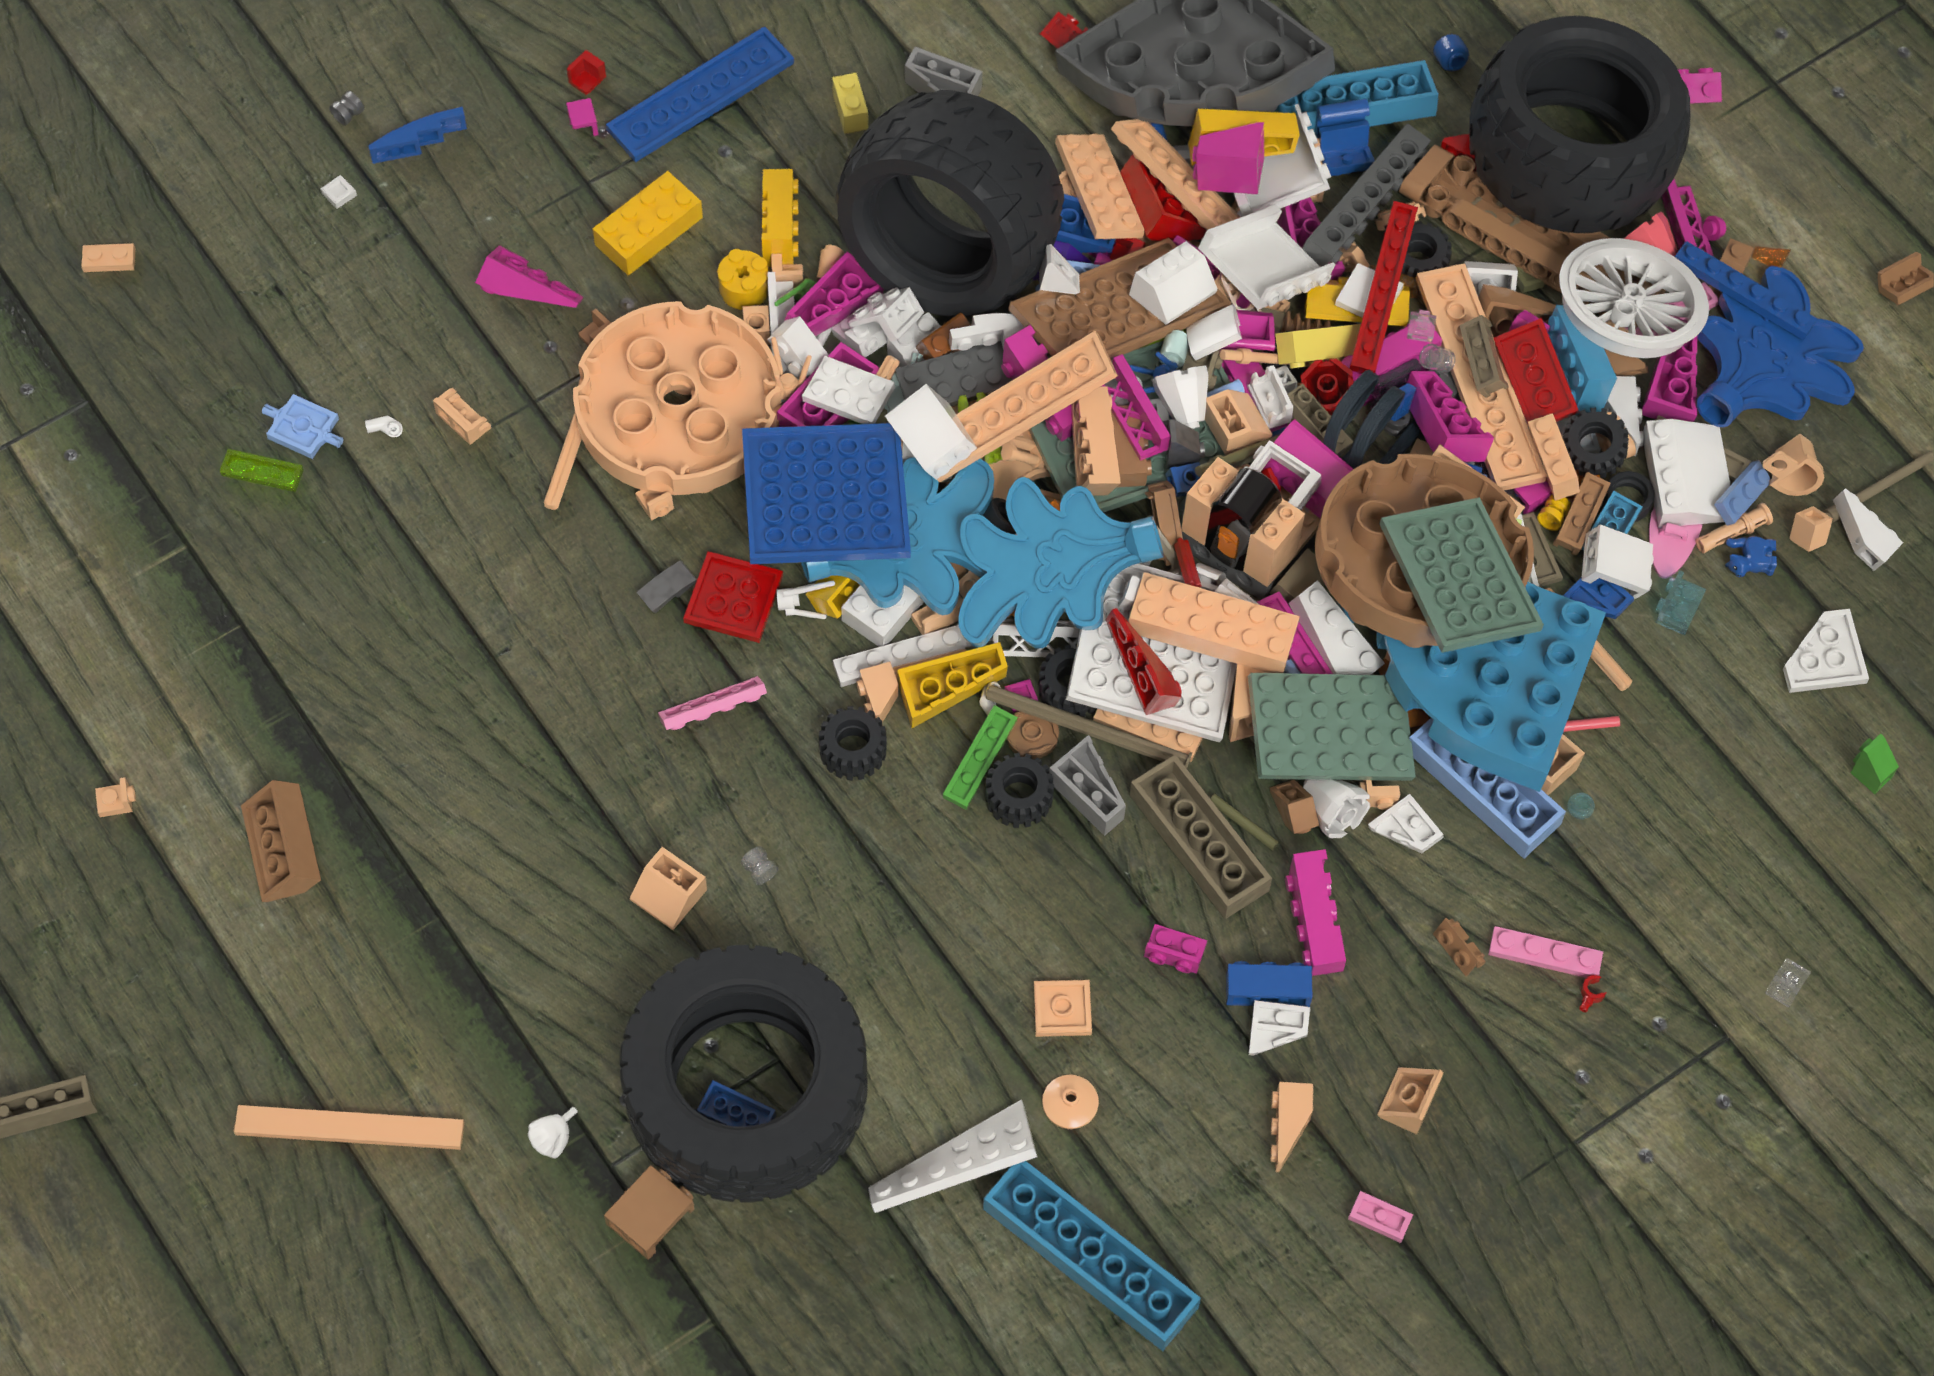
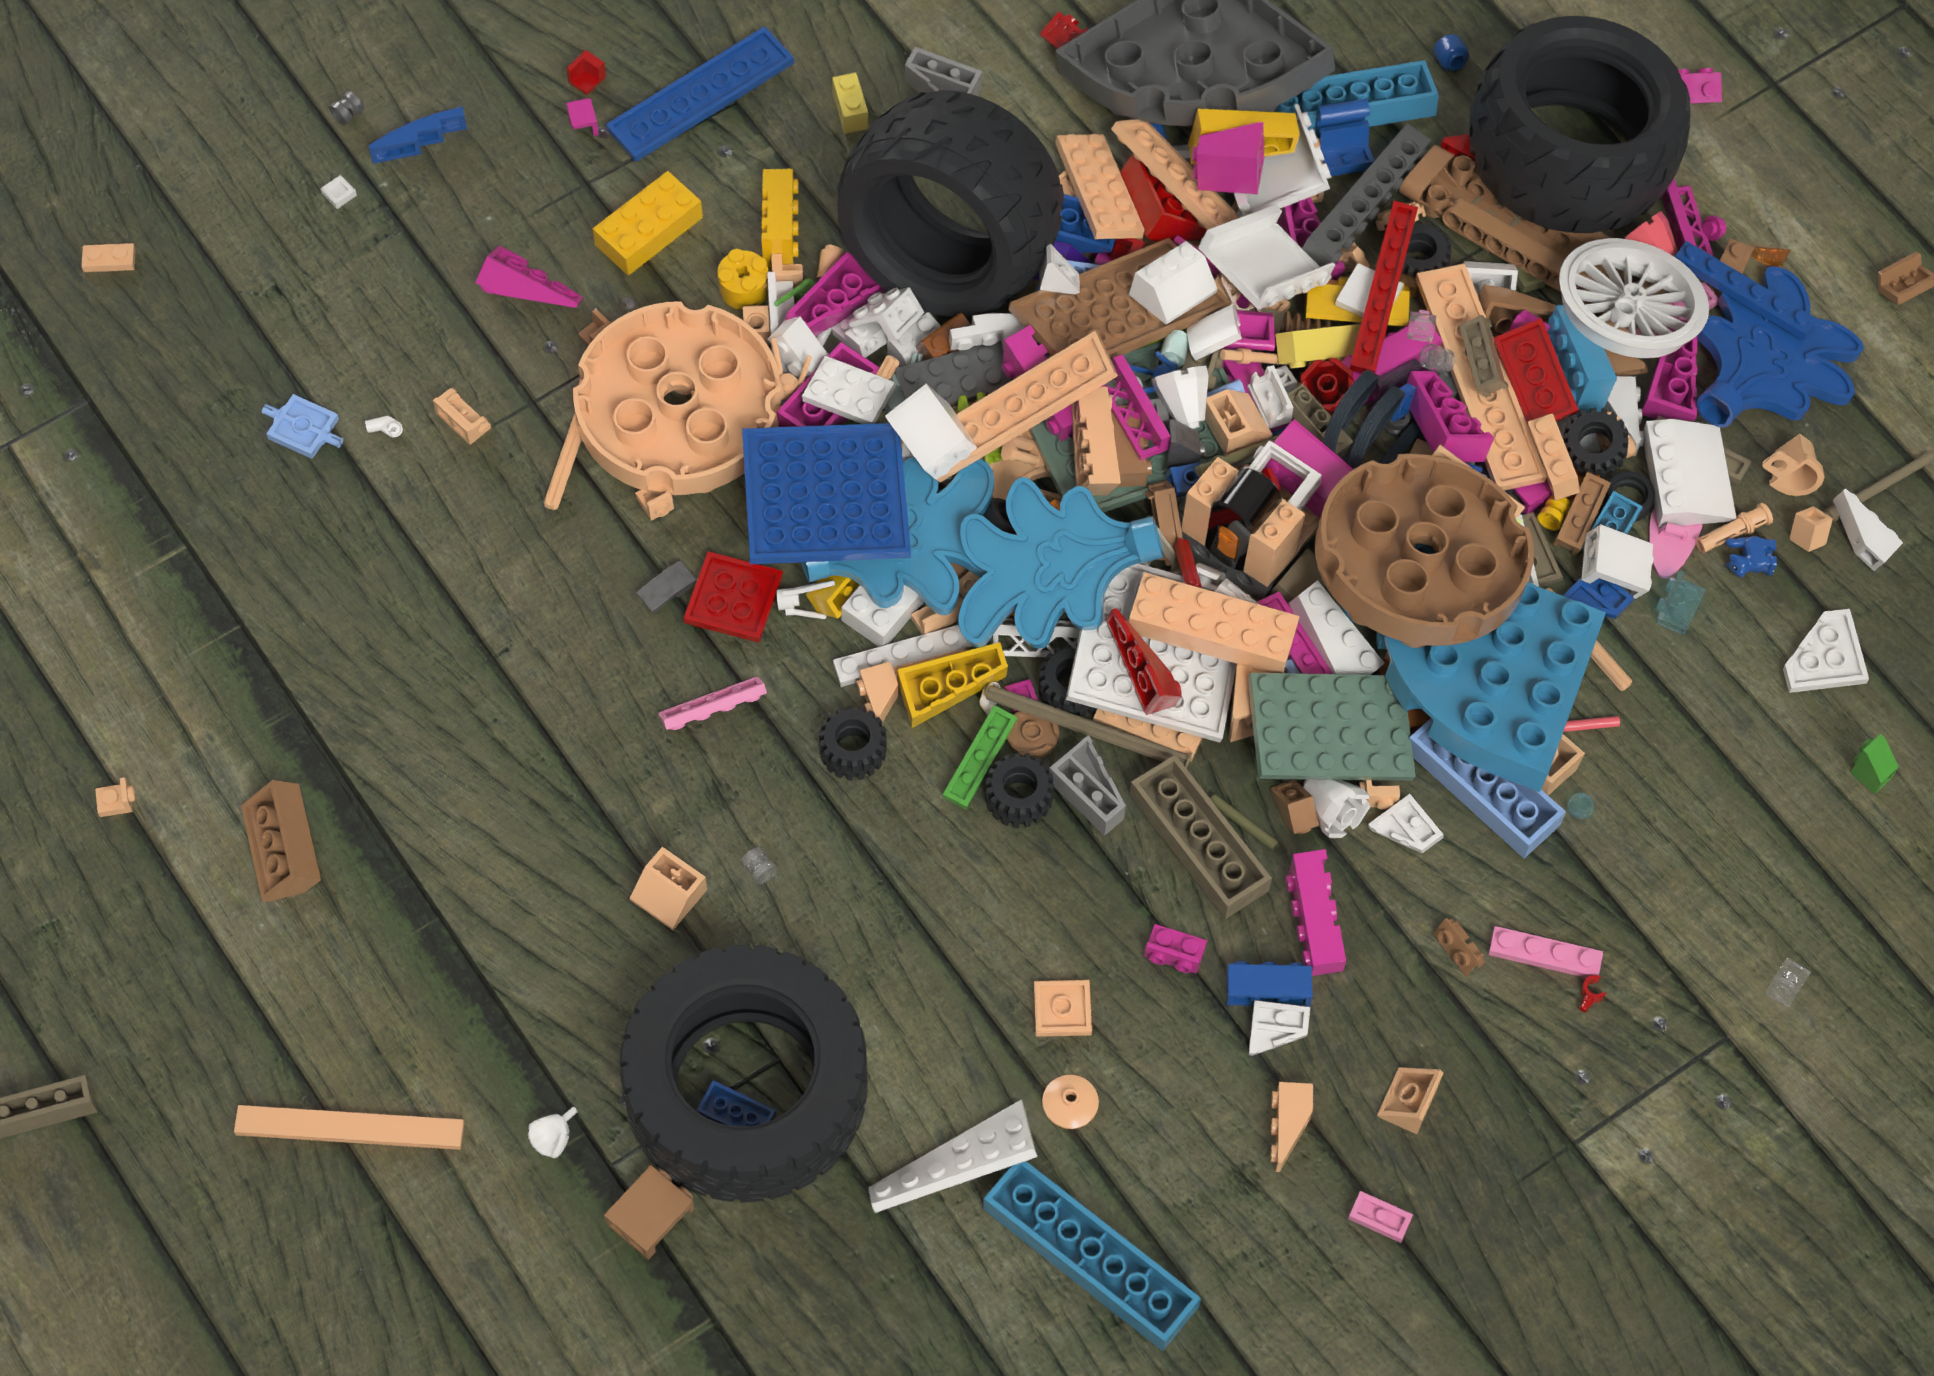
(261, 470): clear neon green plate -> none
(1130, 593): white tile -> none
(1461, 574): sand green plate -> none
(1742, 492): medium blue plate -> none

